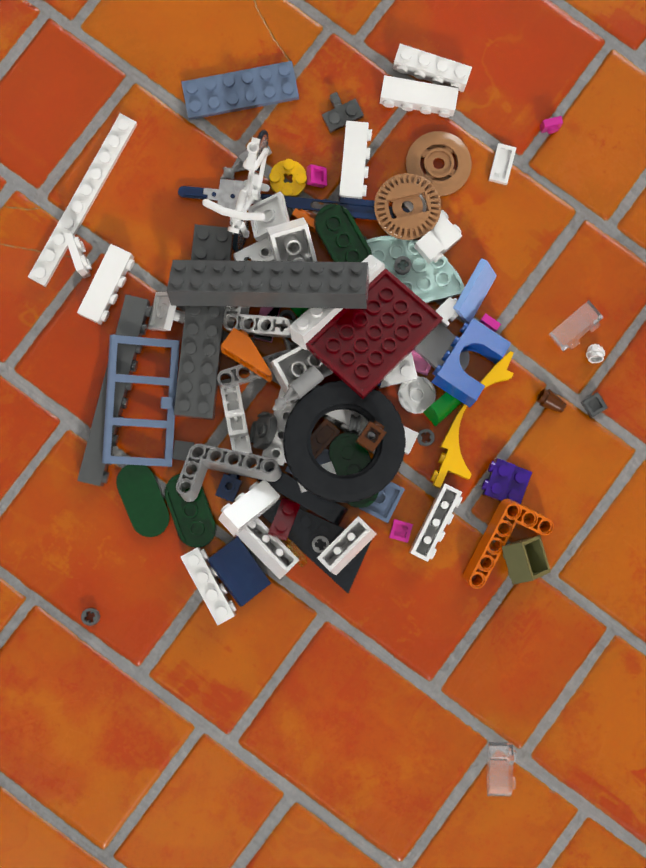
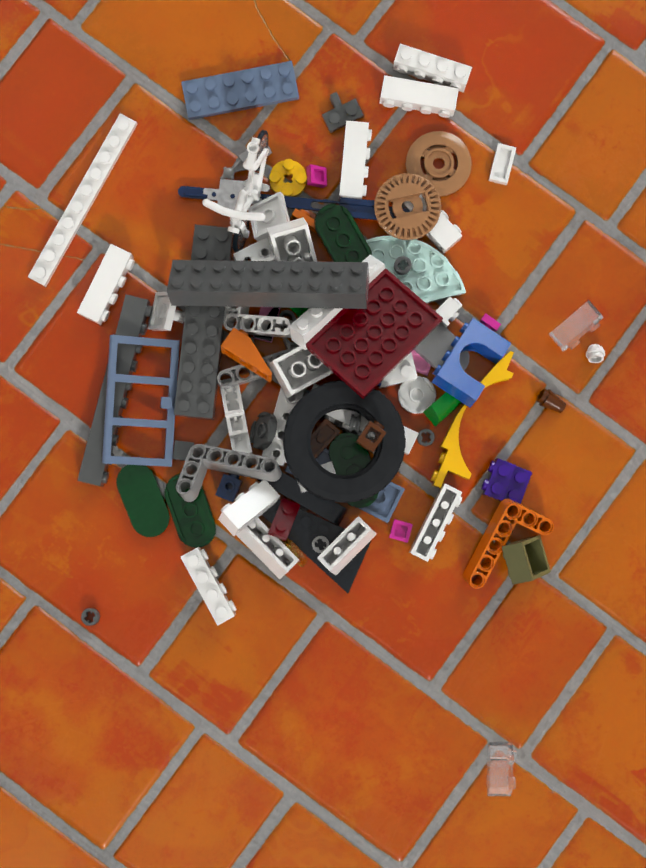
(76, 250): white plate -> none
(238, 571): dark blue tile -> none
(300, 387): light grey wheel -> none
(430, 248): white brick -> none
(475, 291): light blue tile -> none
(551, 125): dark pink plate -> none
(594, 405): dark grey tile -> none

